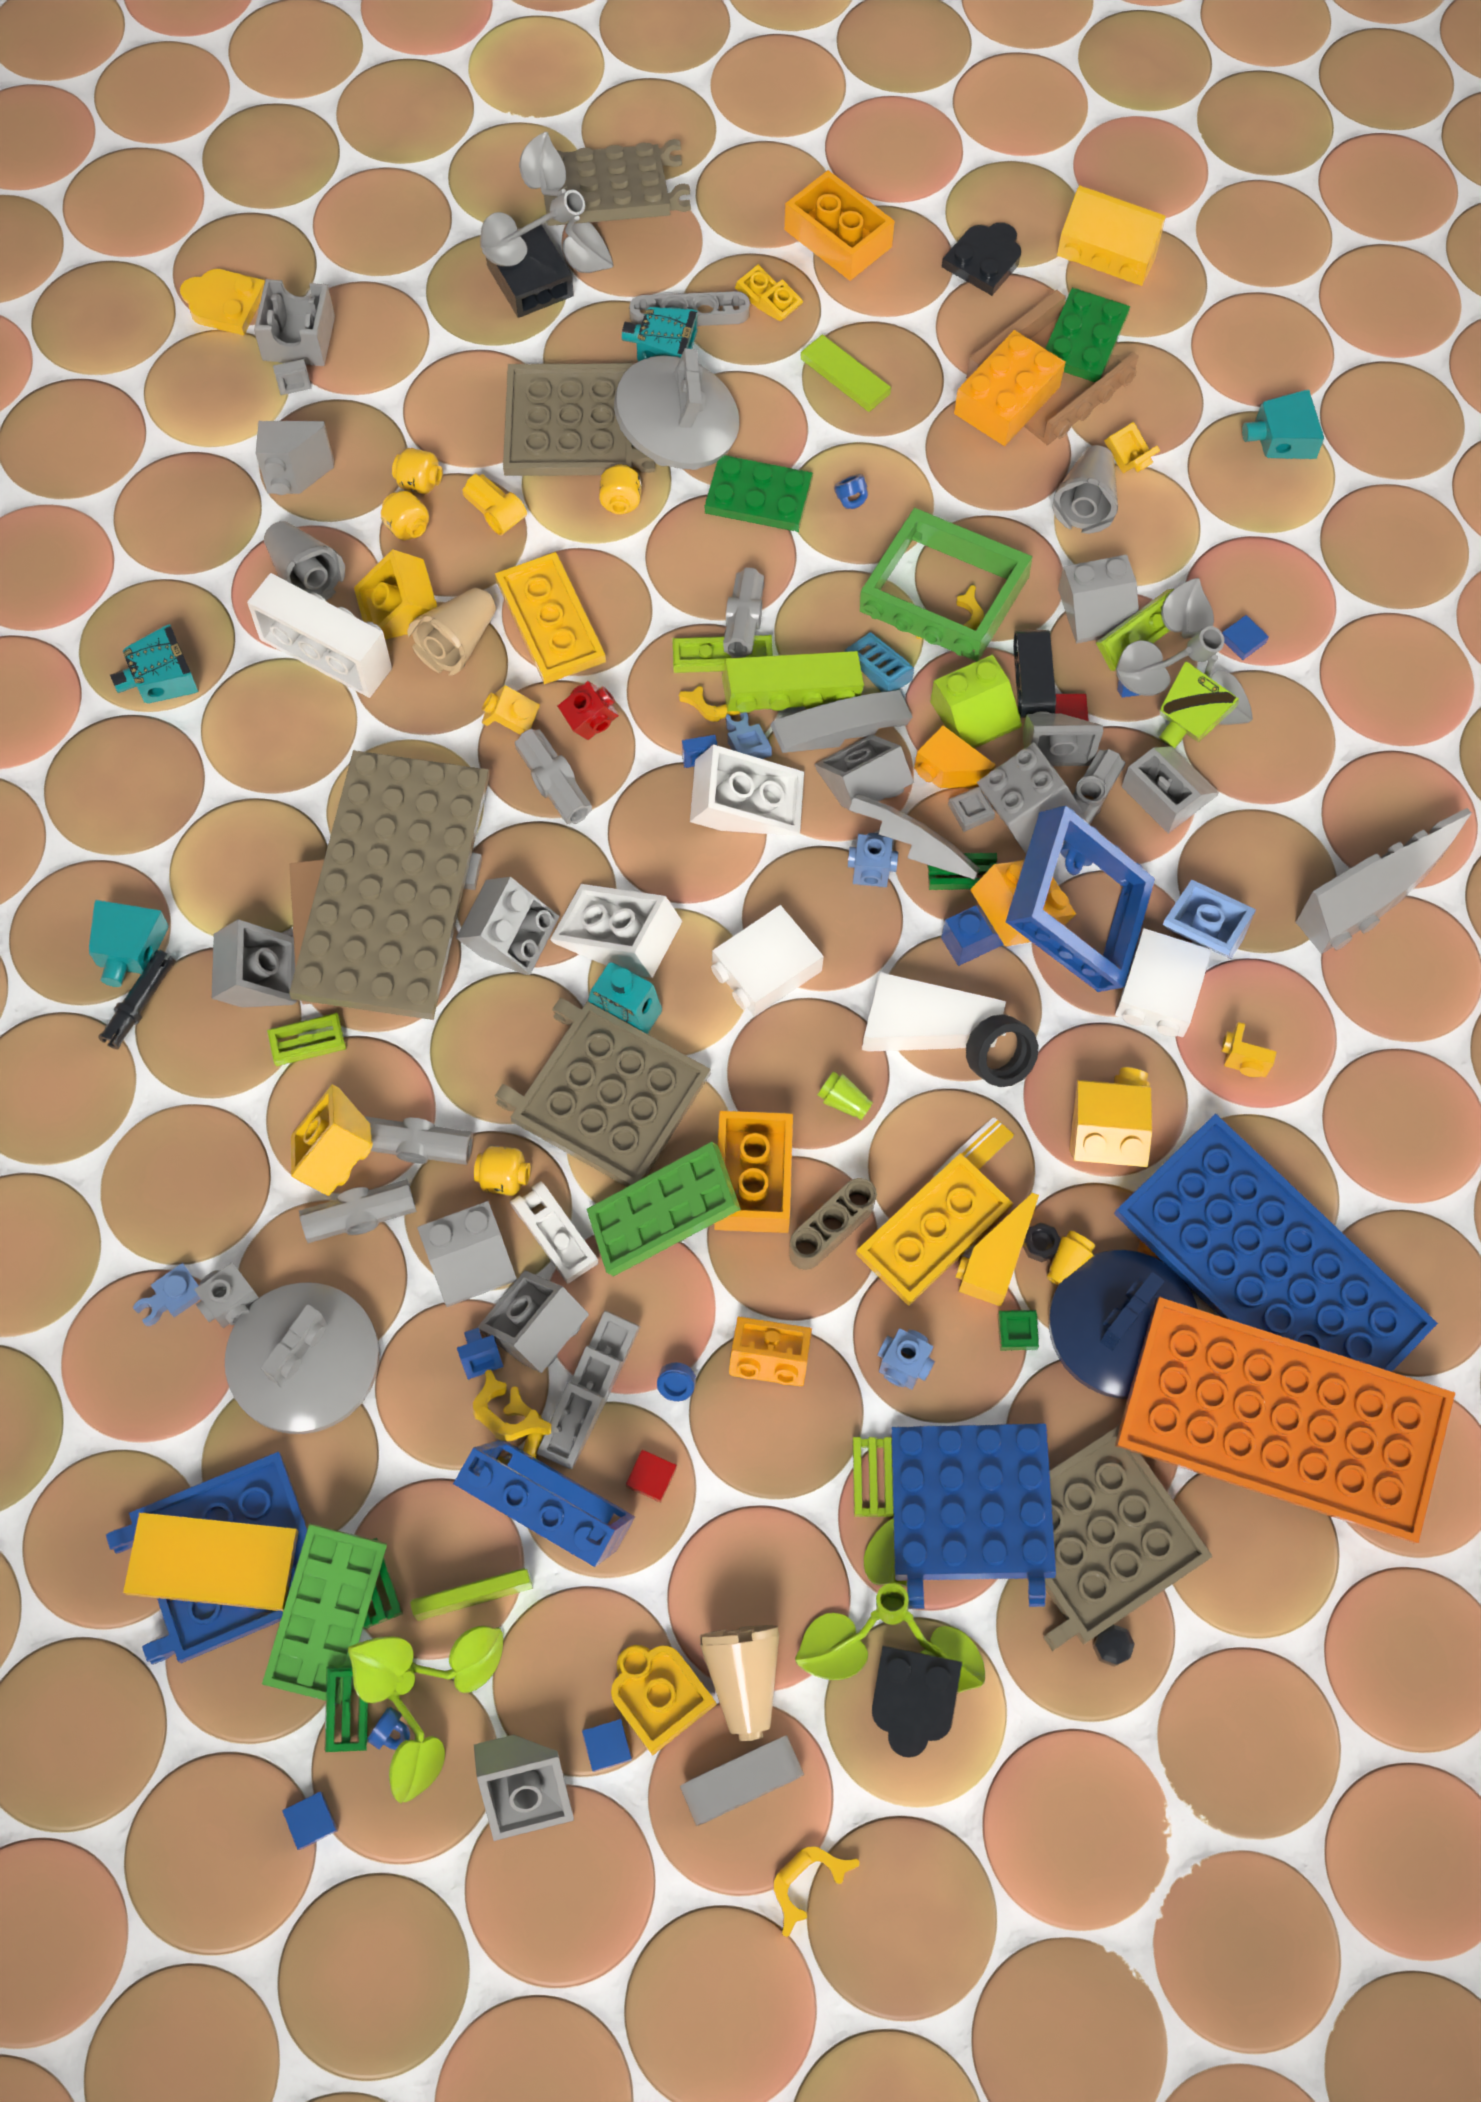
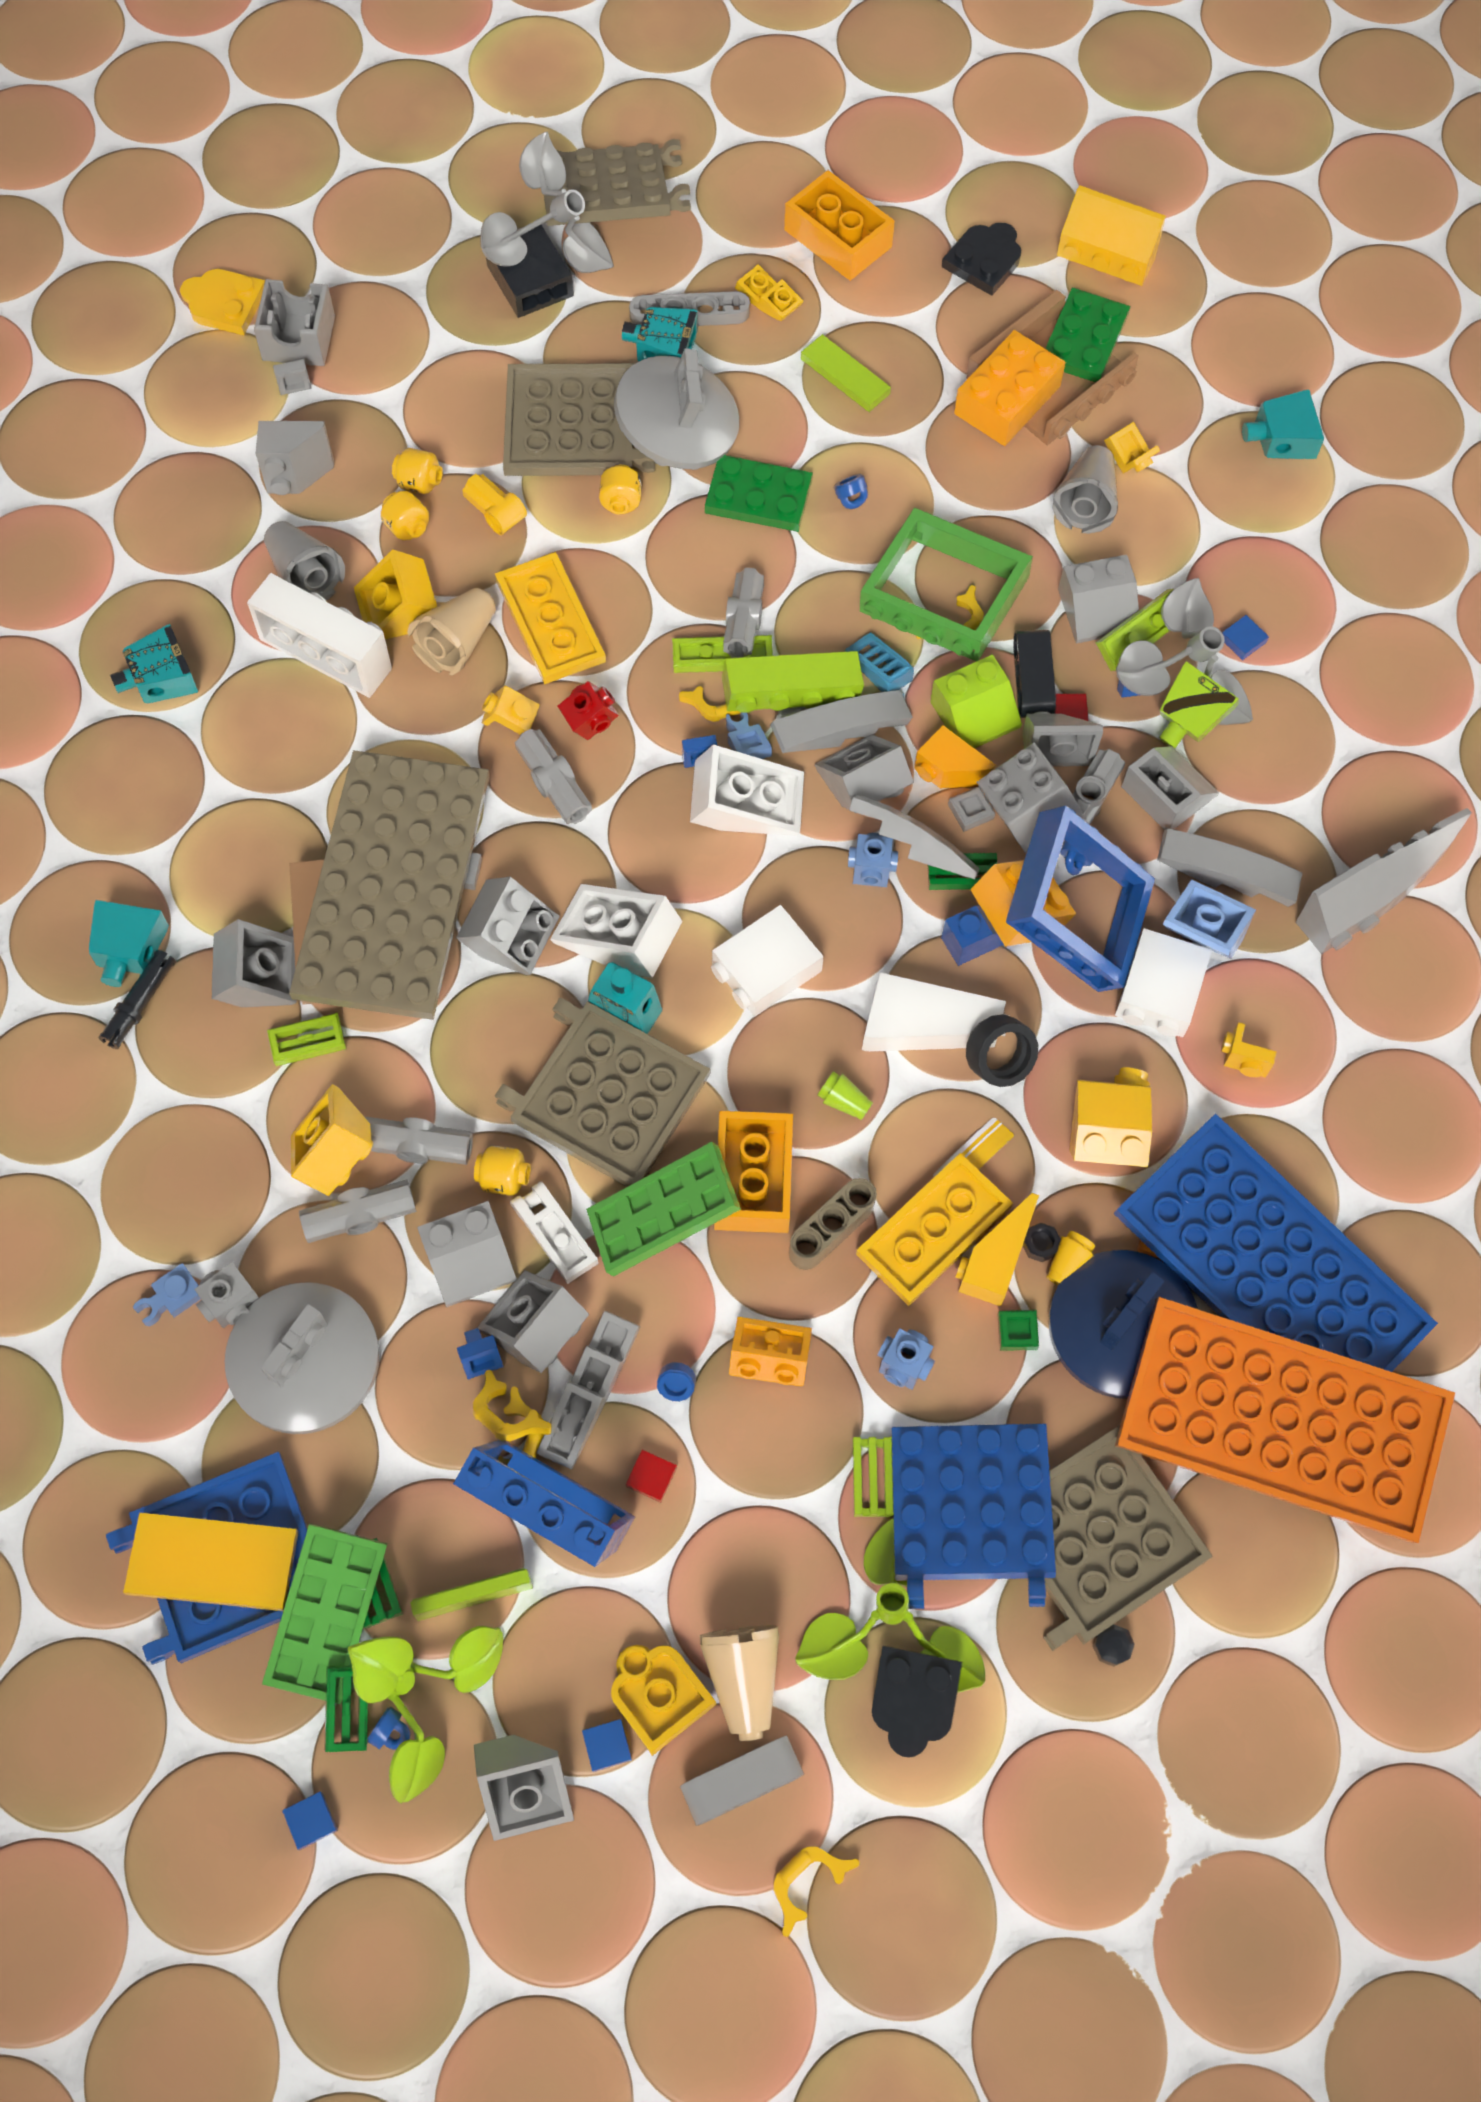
(1230, 865): none -> light grey slope

